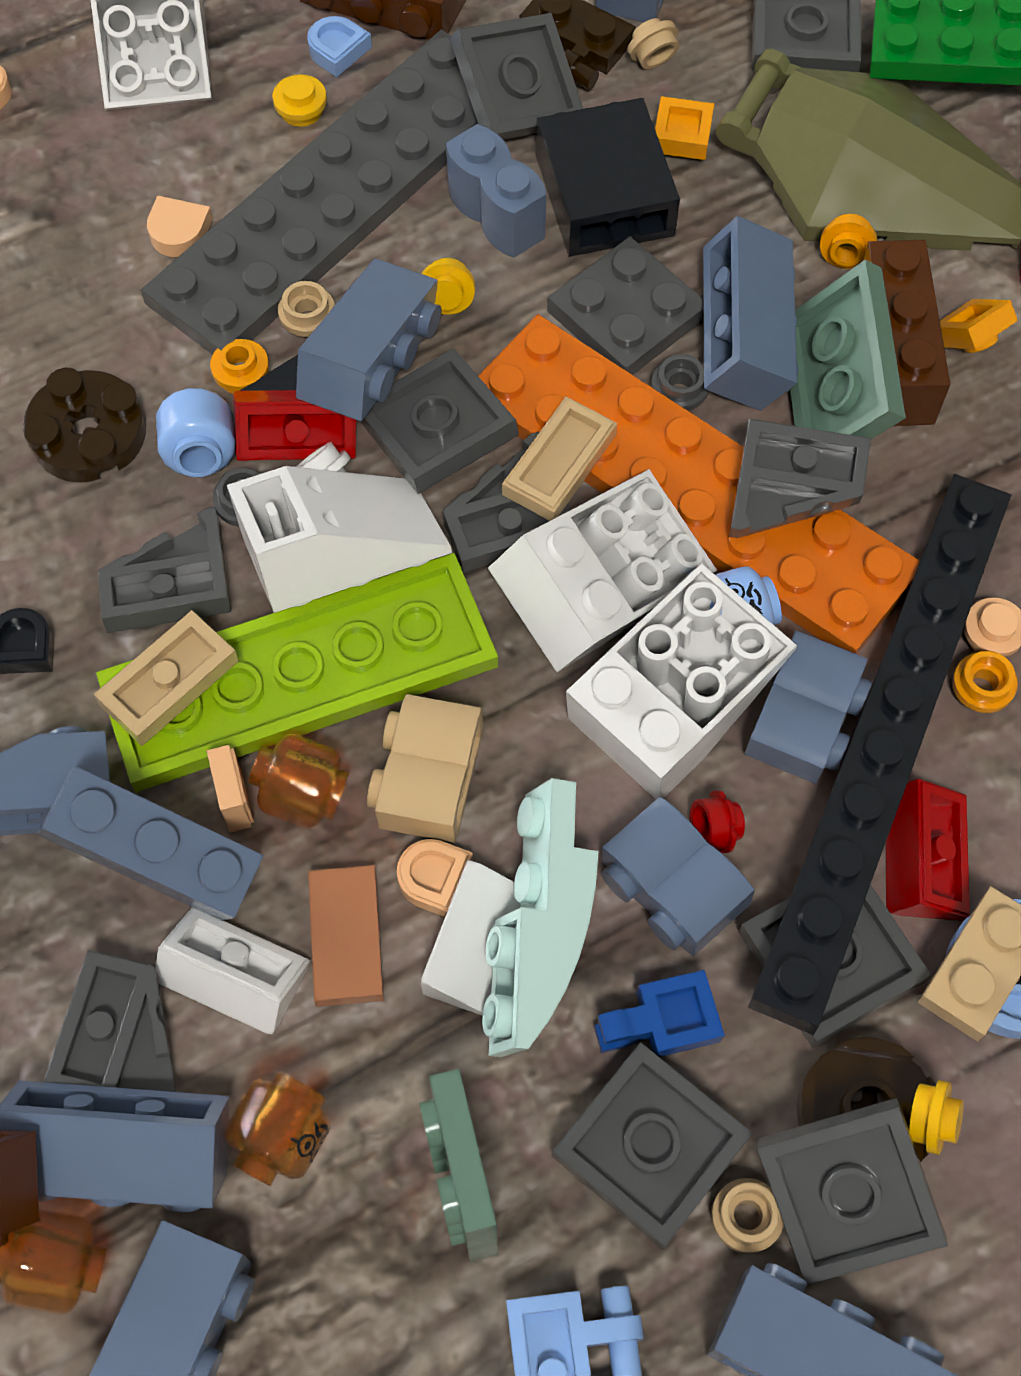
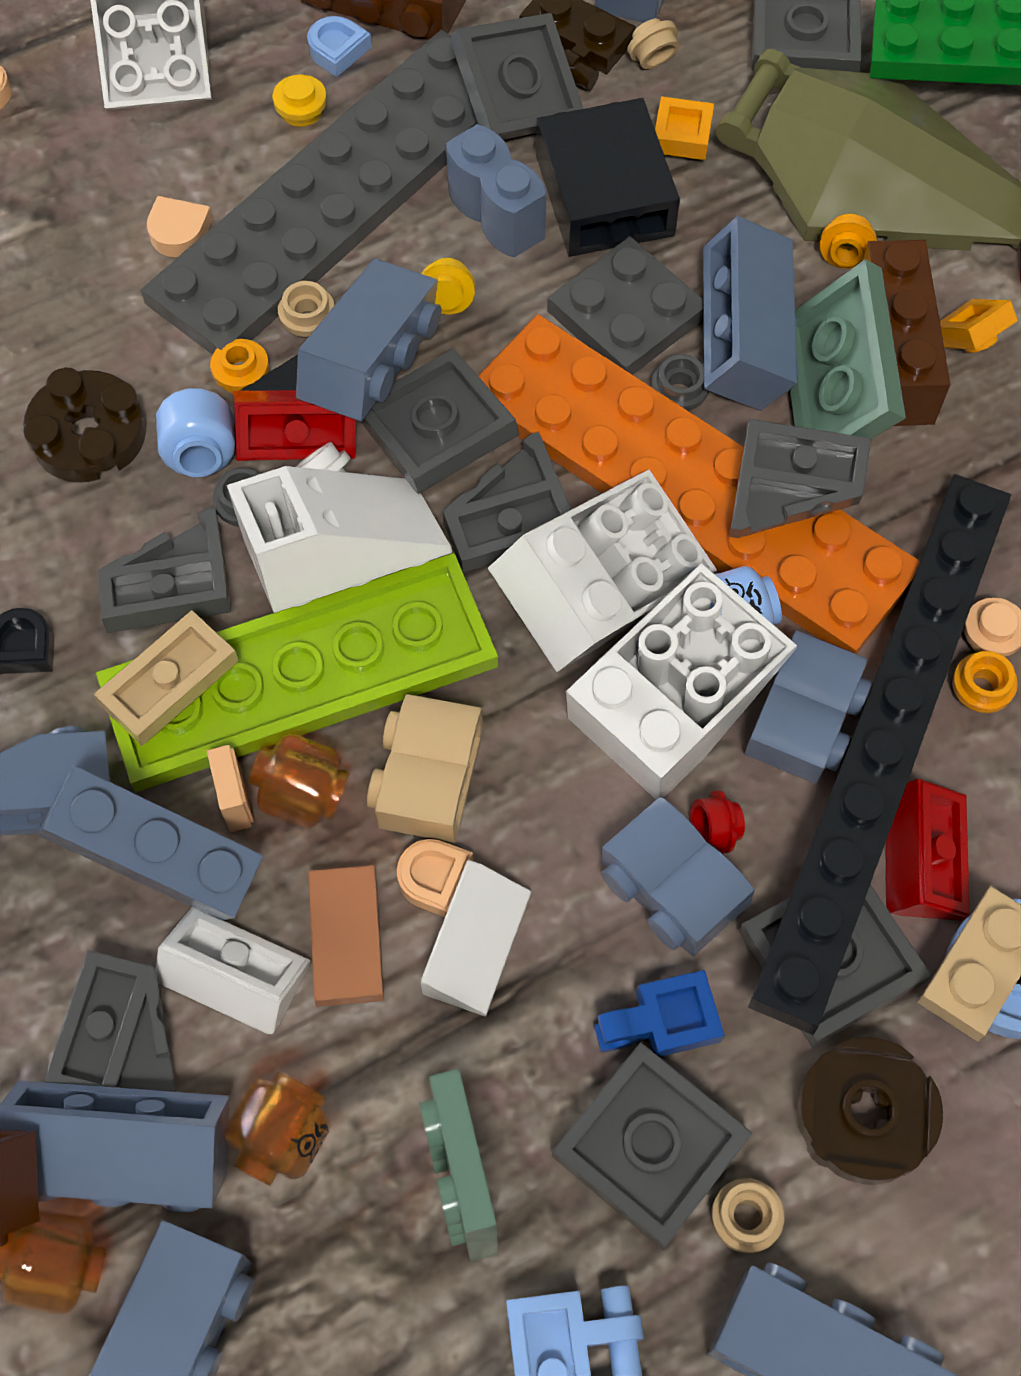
(542, 940): light aqua slope -> none
(559, 459): tan tile -> none
(852, 1192): dark grey plate -> none
(935, 1116): yellow plate -> none

